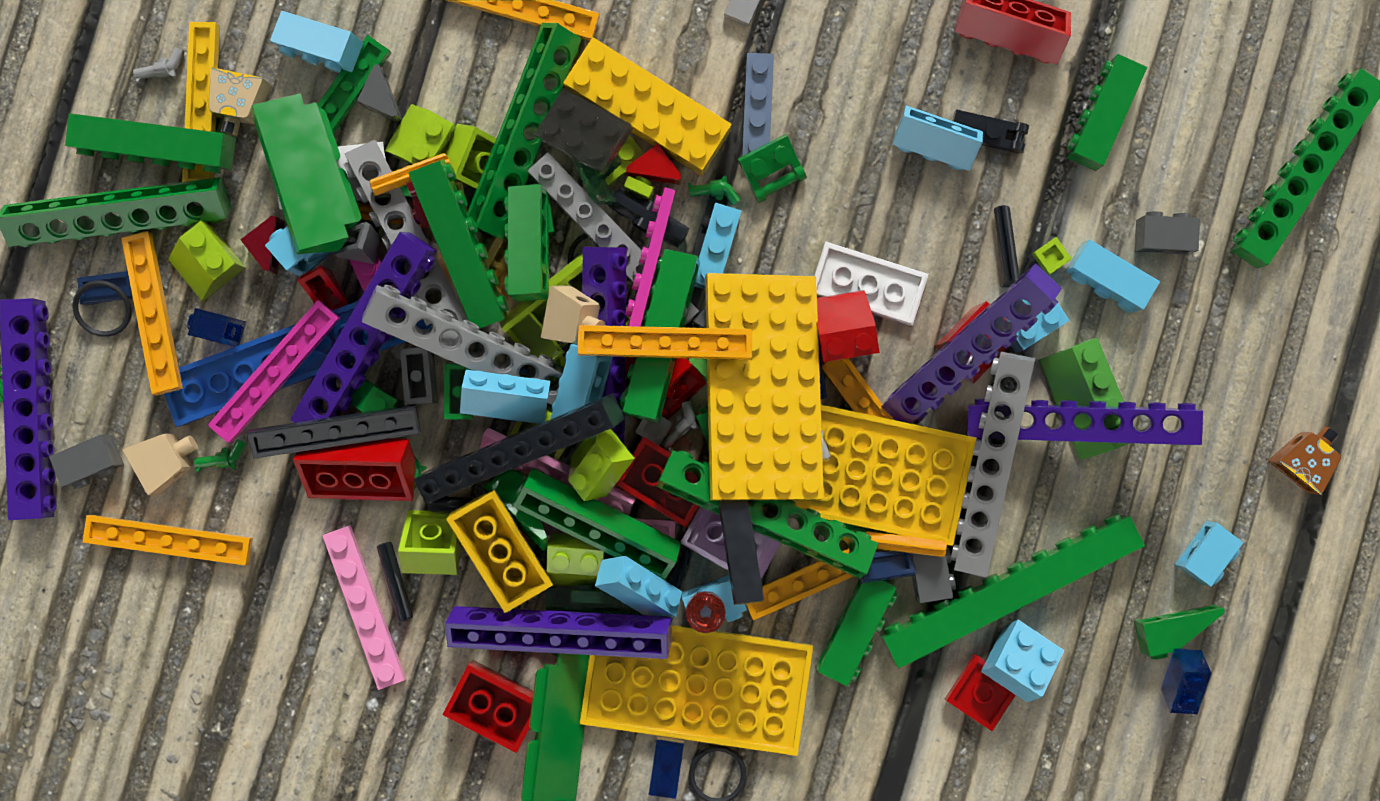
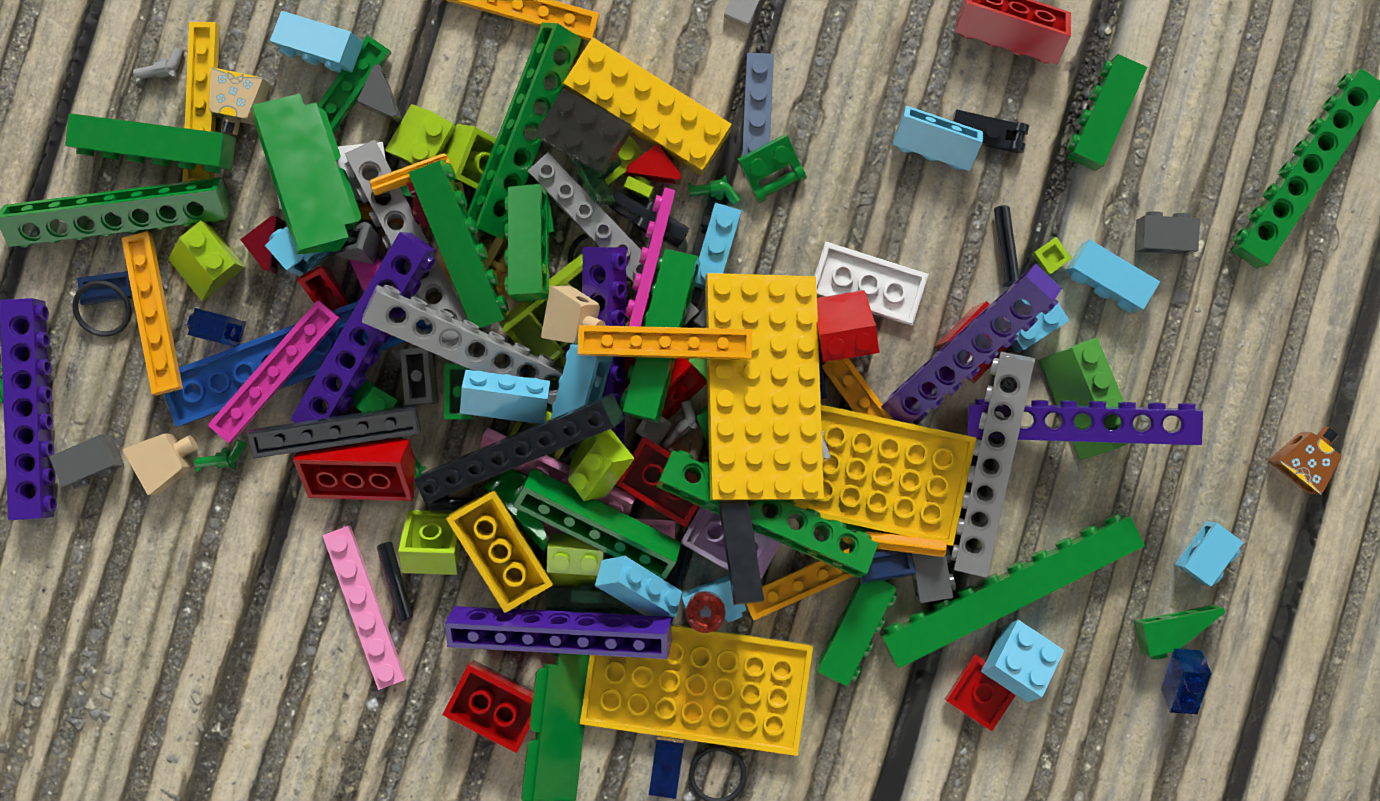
(167, 540): light orange plate -> none

